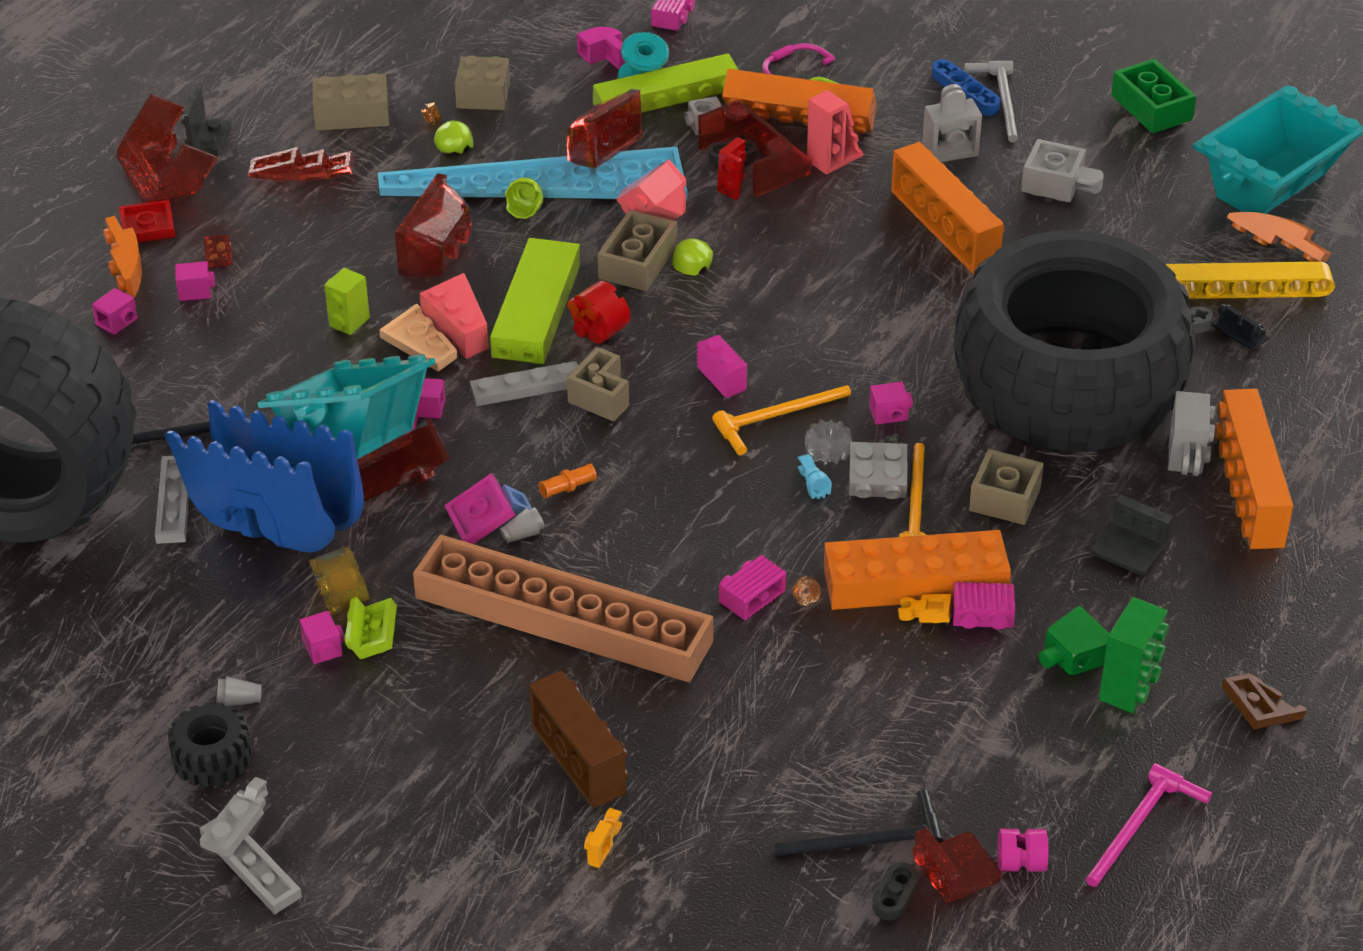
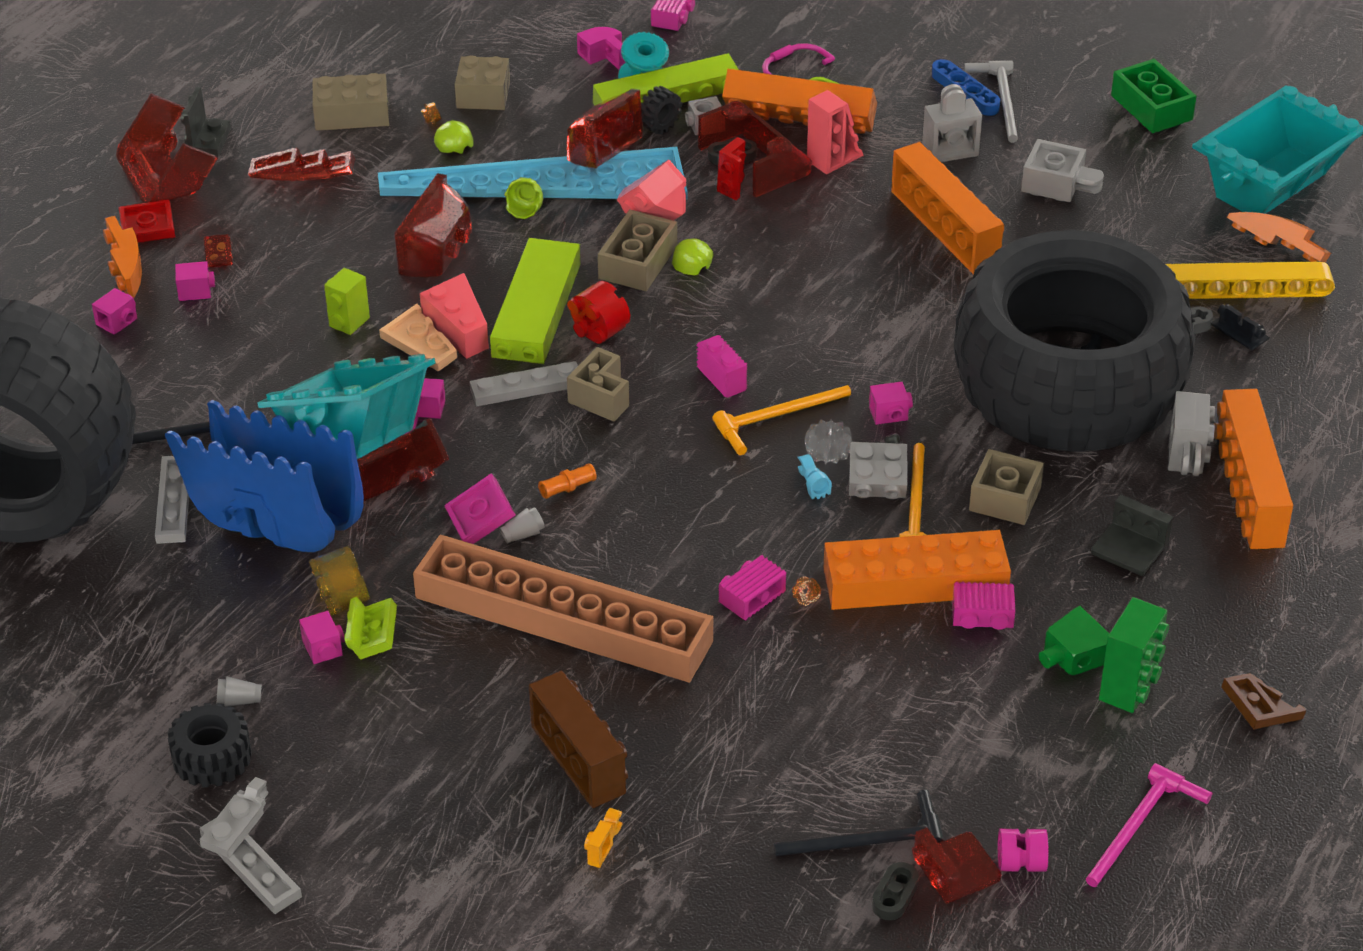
(516, 499): medium blue plate -> none
(660, 109): none -> black tyre
(930, 609): light orange plate -> none

